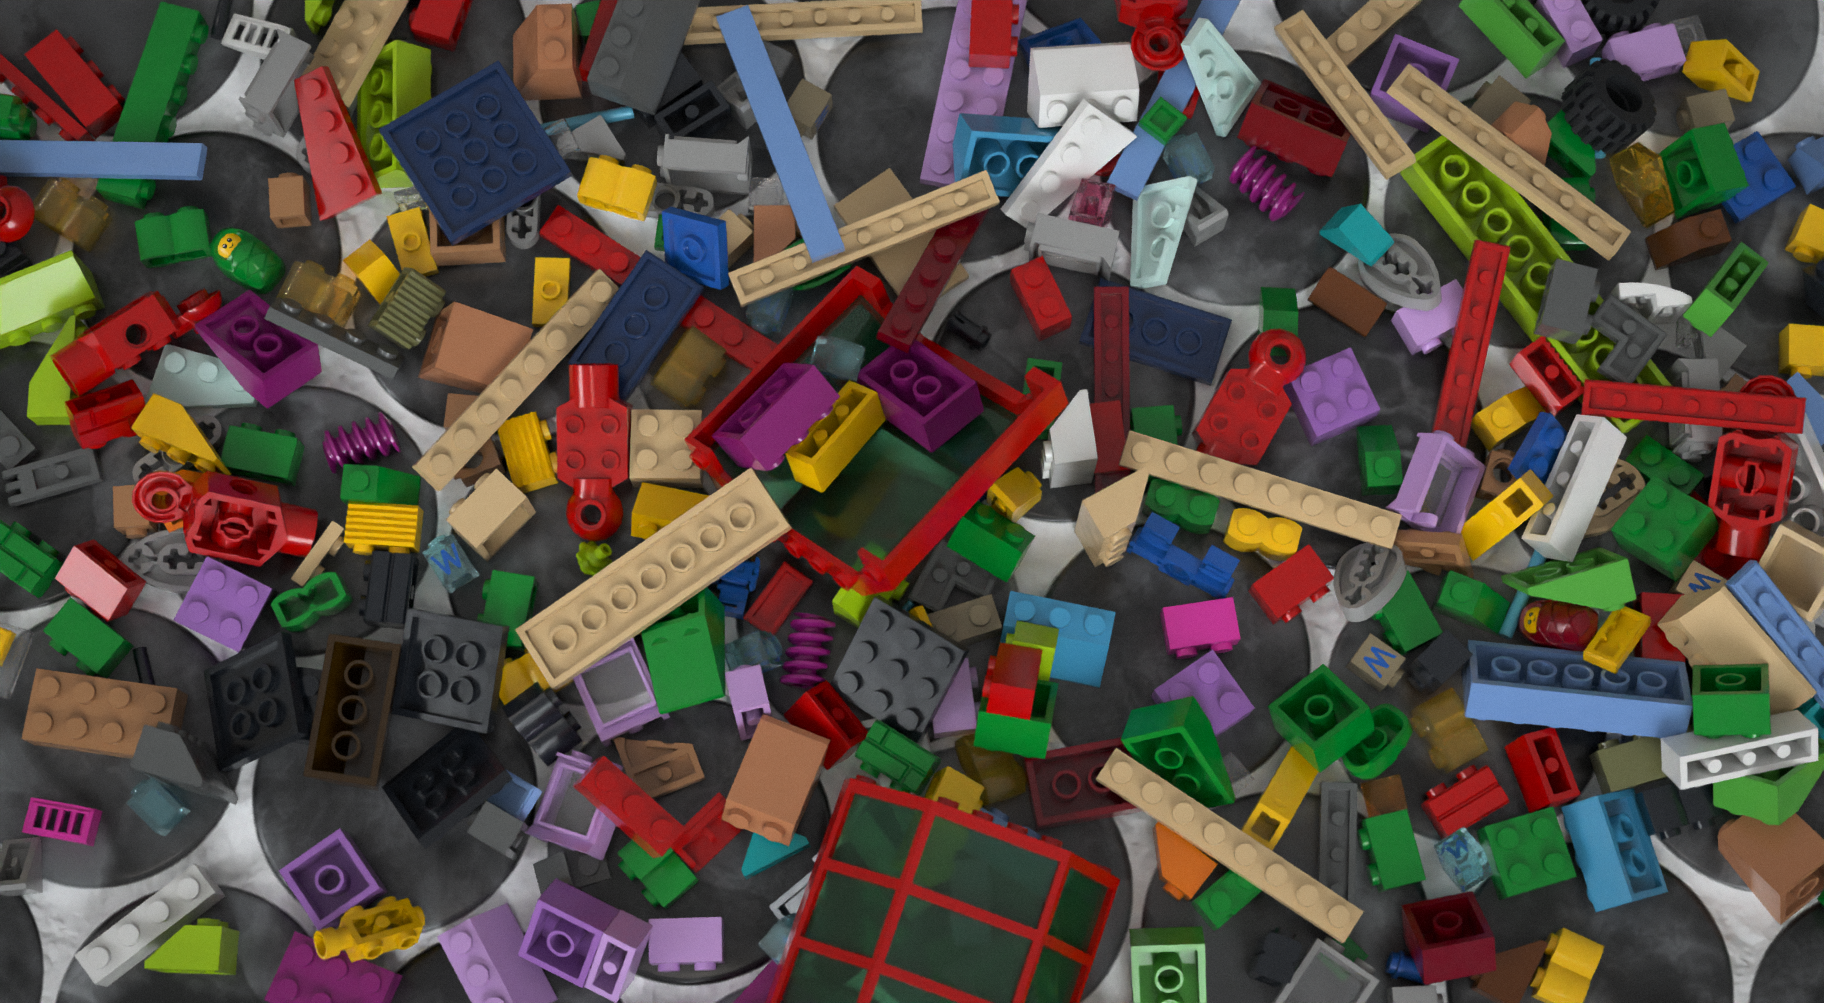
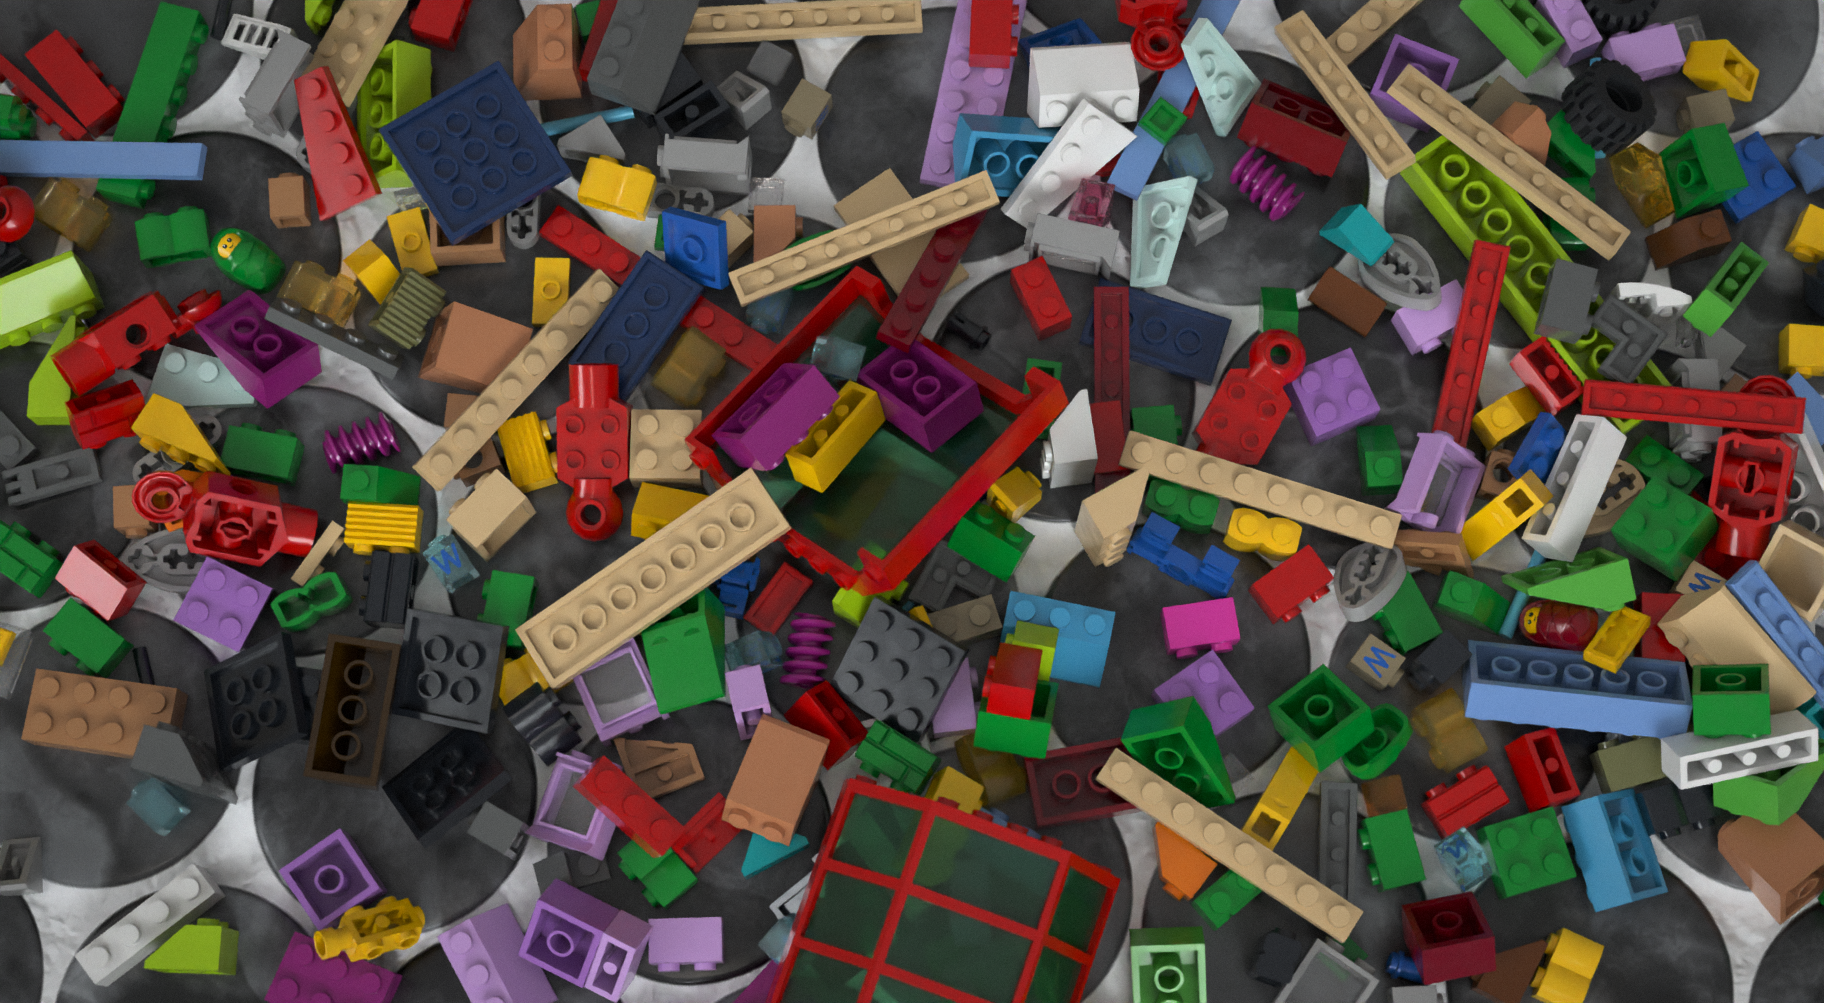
(87, 830): dark pink slope -> none
(516, 797): light blue tile -> none
(562, 138): clear tile -> none
(593, 557): lime plant -> none
(780, 134): medium blue tile -> none

